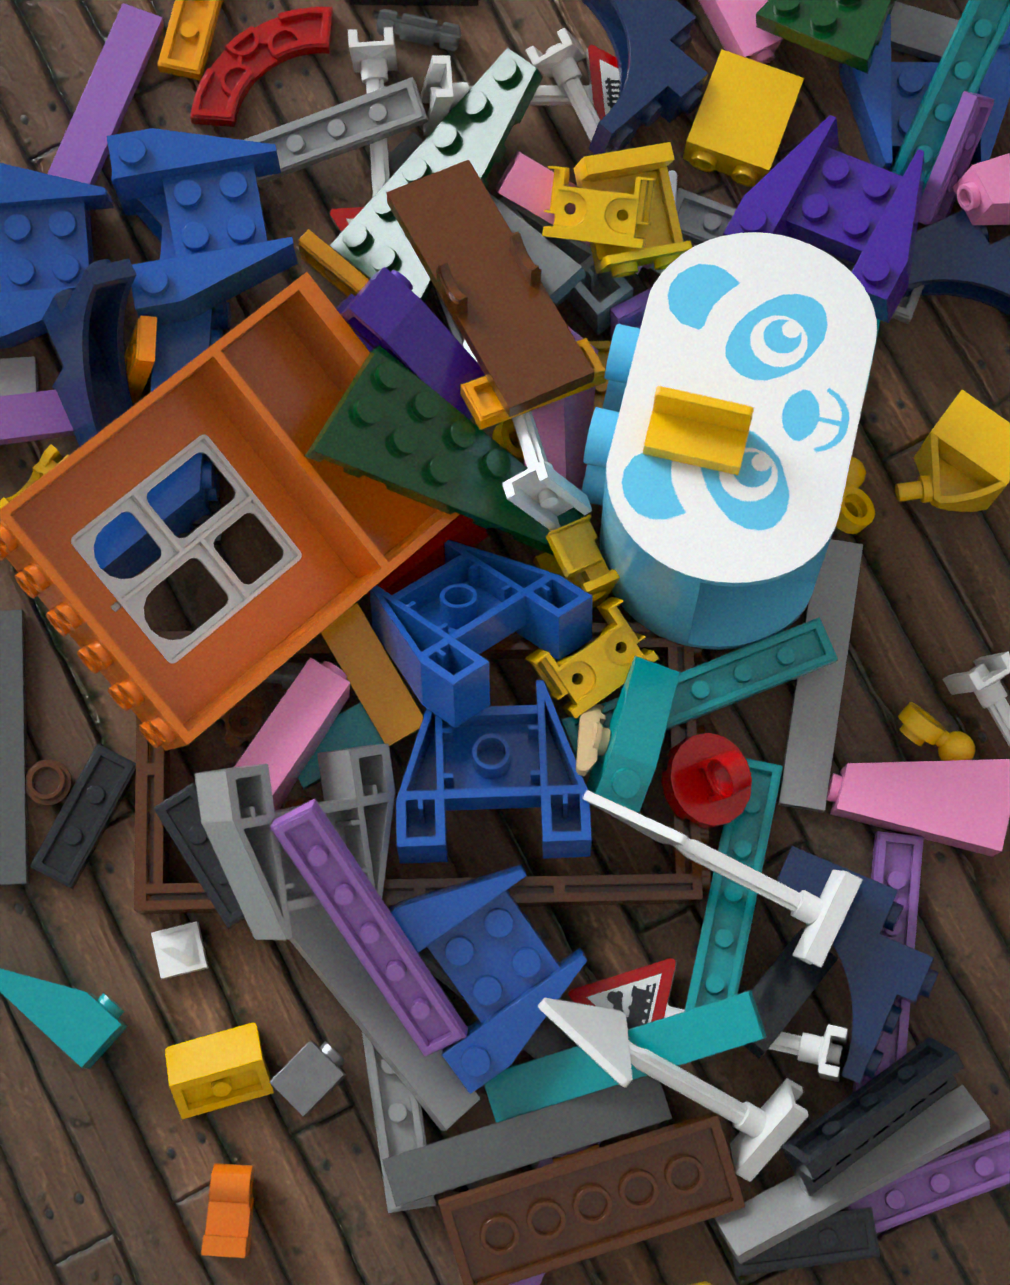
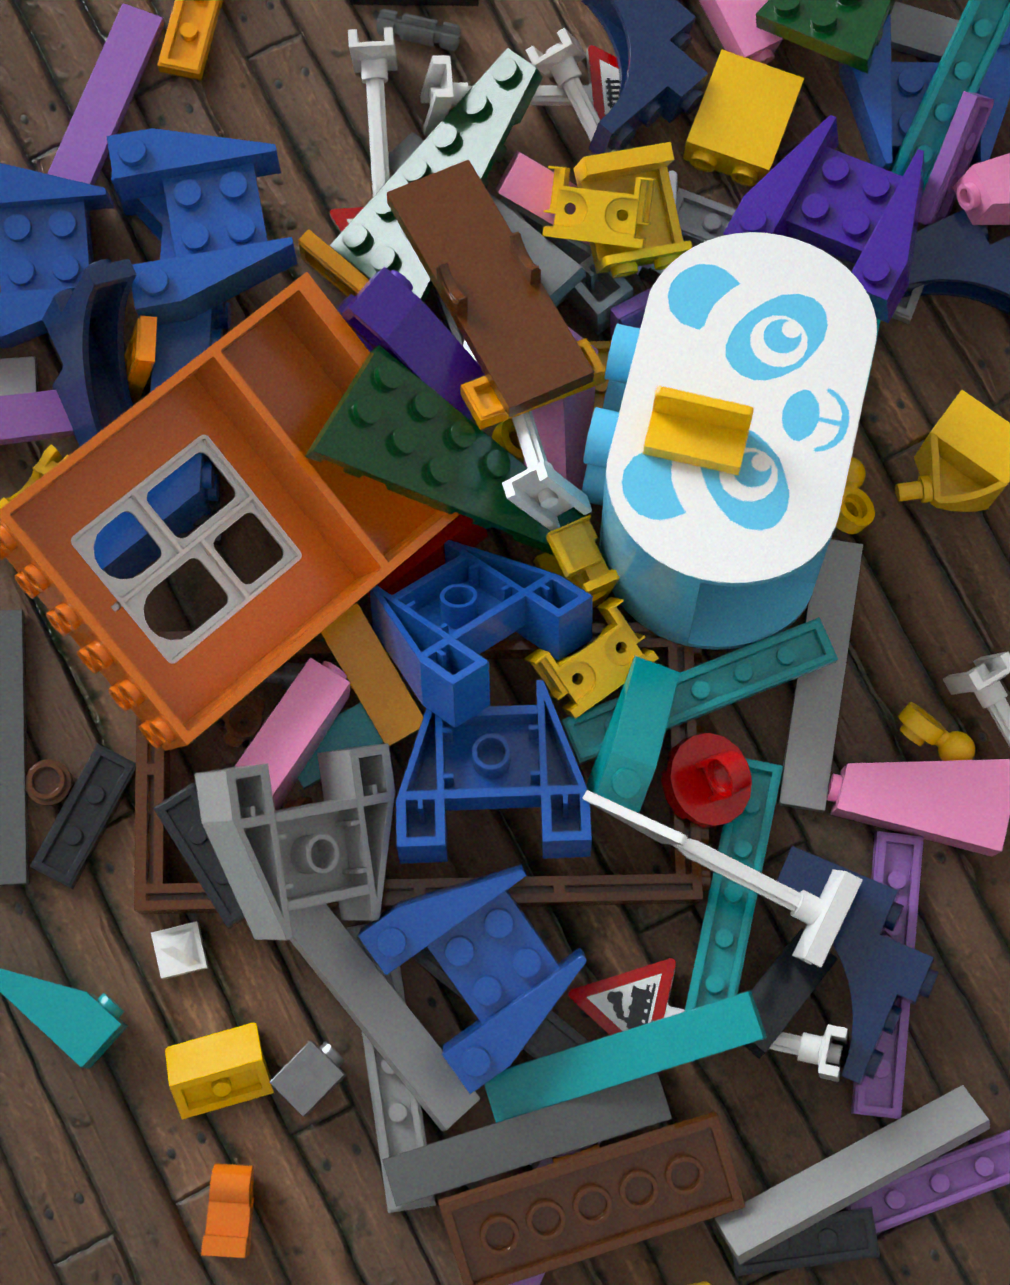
(252, 55): red tile -> none
(345, 127): light grey tile -> none
(369, 927): medium lavender tile -> none
(592, 739): tan piece -> none
(605, 1039): white piece -> none
(872, 1114): black fence -> none

